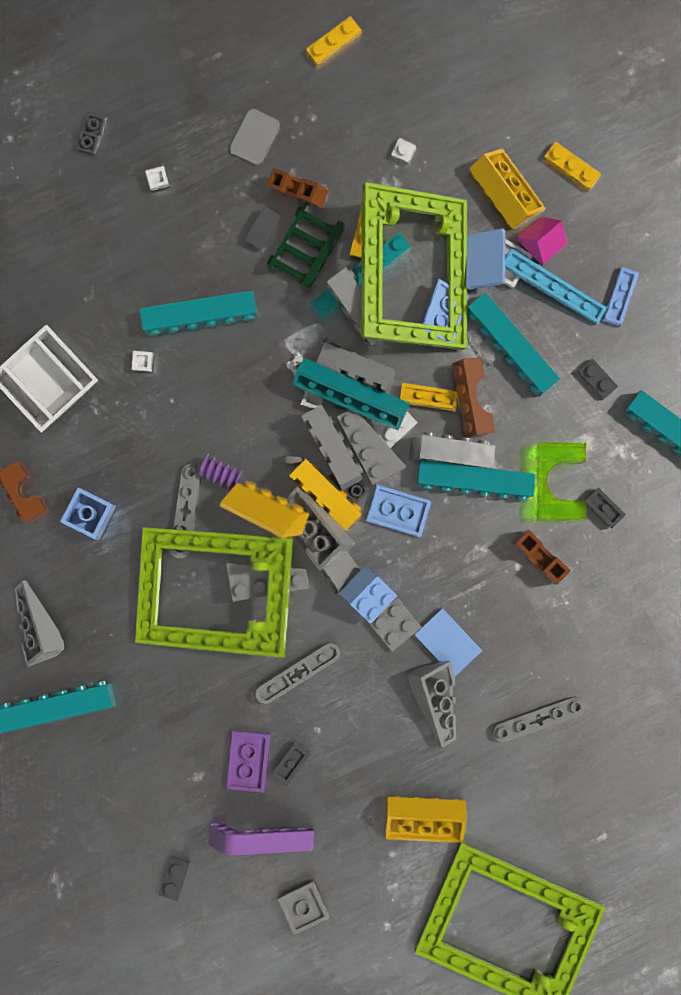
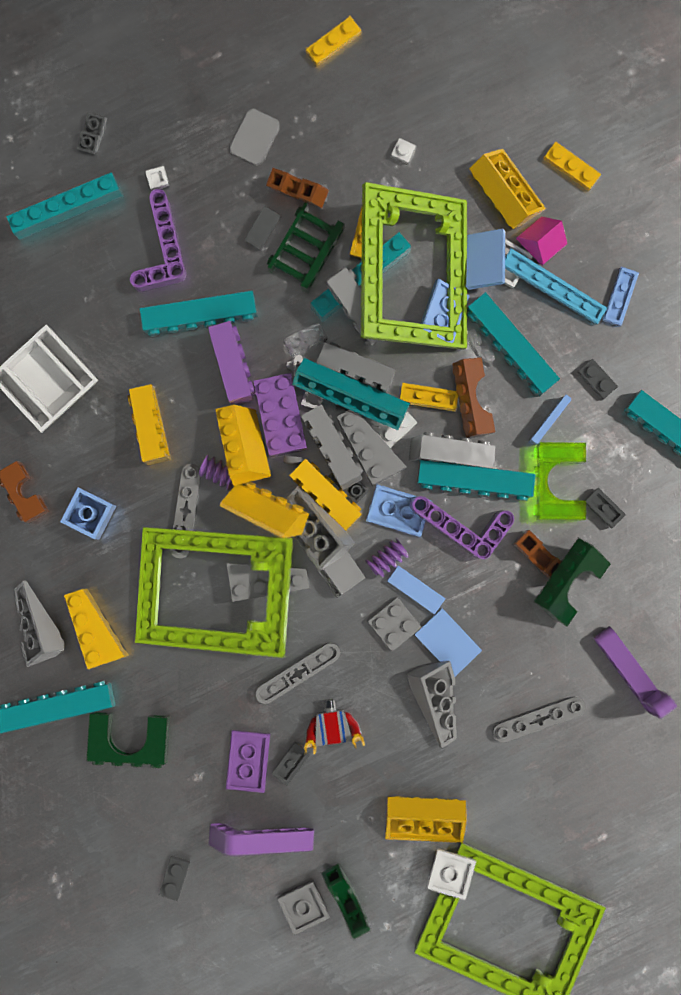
(64, 206): none -> teal brick
(93, 631): none -> yellow wedge
(102, 748): none -> dark green arch
(142, 361): white plate -> none
(149, 425): none -> yellow wedge
(166, 245): none -> medium lavender beam
(230, 362): none -> medium lavender brick
(242, 444): none -> yellow slope
(280, 415): none -> medium lavender brick
(332, 727): none -> torso
(347, 900): none -> dark green arch
(368, 594): light blue brick -> none
(387, 558): none -> medium lavender piece
(416, 589): none -> light blue tile
(451, 874): none -> white plate
(460, 529): none -> medium lavender beam
(550, 420): none -> light blue tile
(554, 595): none -> dark green arch
(653, 700): none -> medium lavender beam

